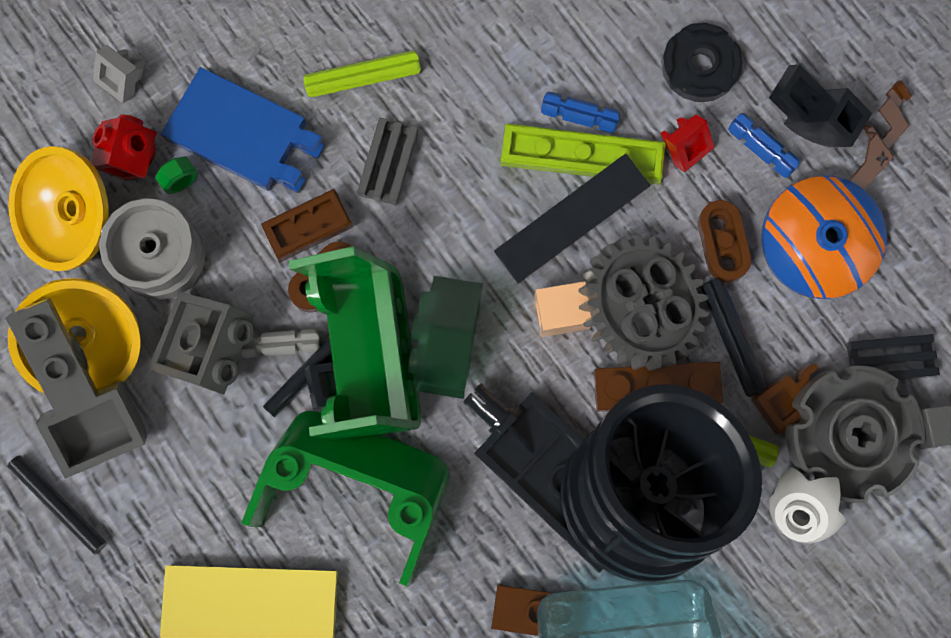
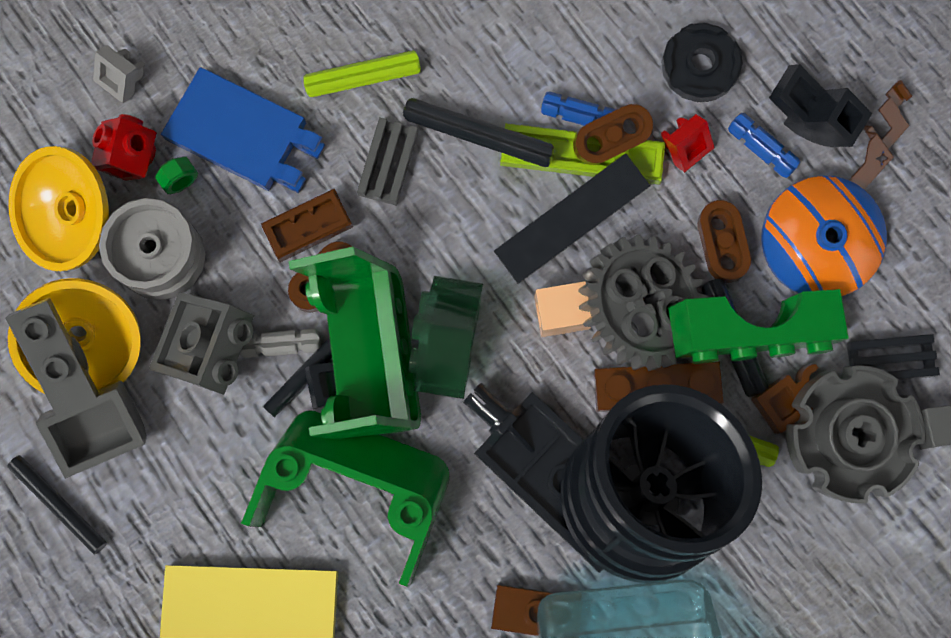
(479, 132): none -> black axle
(611, 135): none -> reddish brown plate
(712, 328): none -> green arch
(816, 497): white piece -> none

